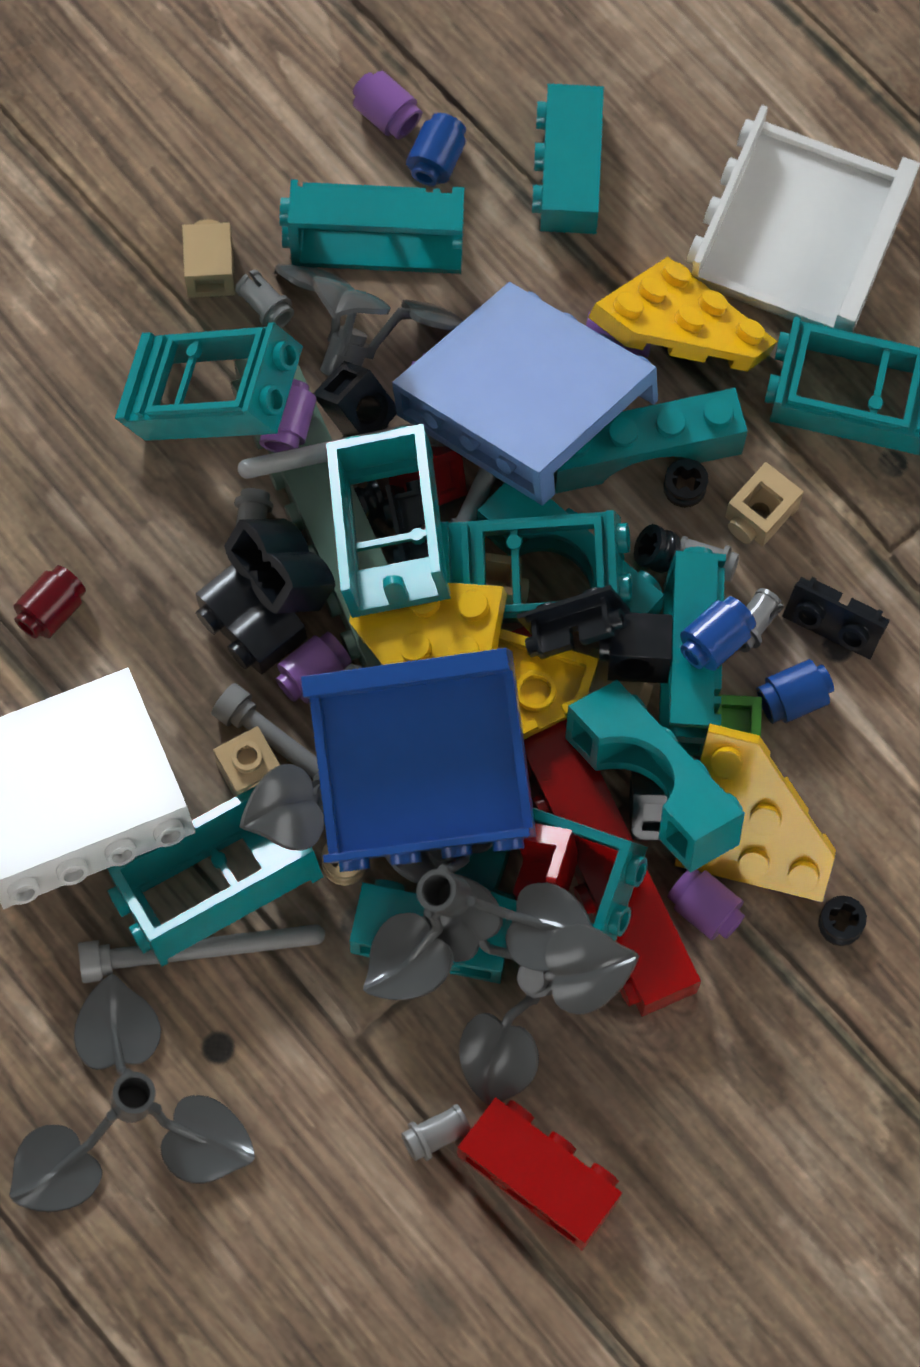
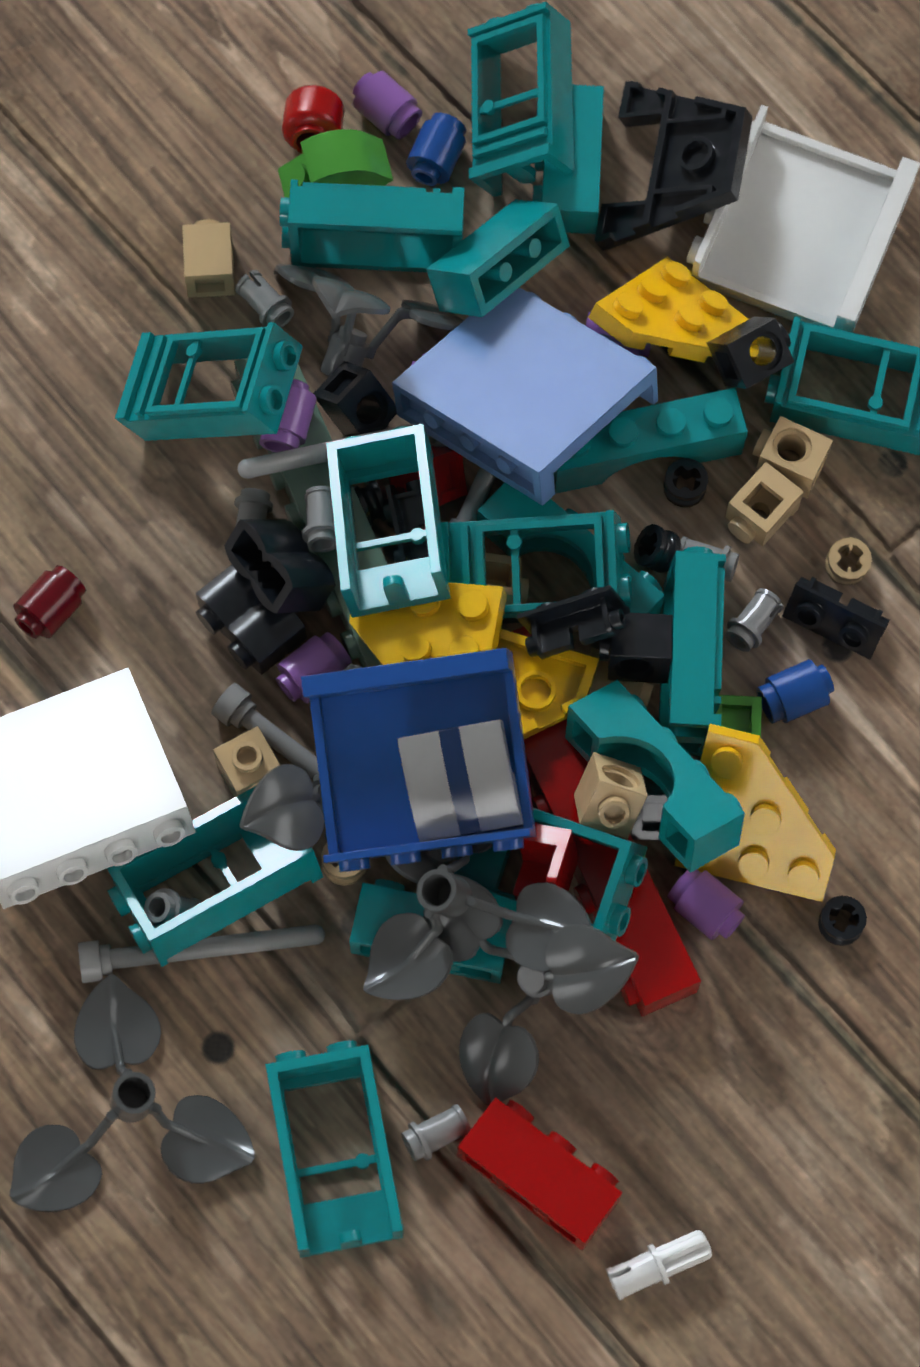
(167, 904): none -> light grey pin
(311, 112): none -> red head
(320, 521): none -> light grey pin
(339, 158): none -> bright green brick
(350, 1219): none -> teal door
(460, 781): none -> light grey slope
(498, 257): none -> teal brick
(534, 139): none -> teal door
(610, 795): none -> tan brick
(659, 1263): none -> white axle
(693, 167): none -> black wing
(717, 633): blue brick -> none
(733, 357): none -> black brick
(809, 445): none -> tan brick
(863, 564): none -> tan bush

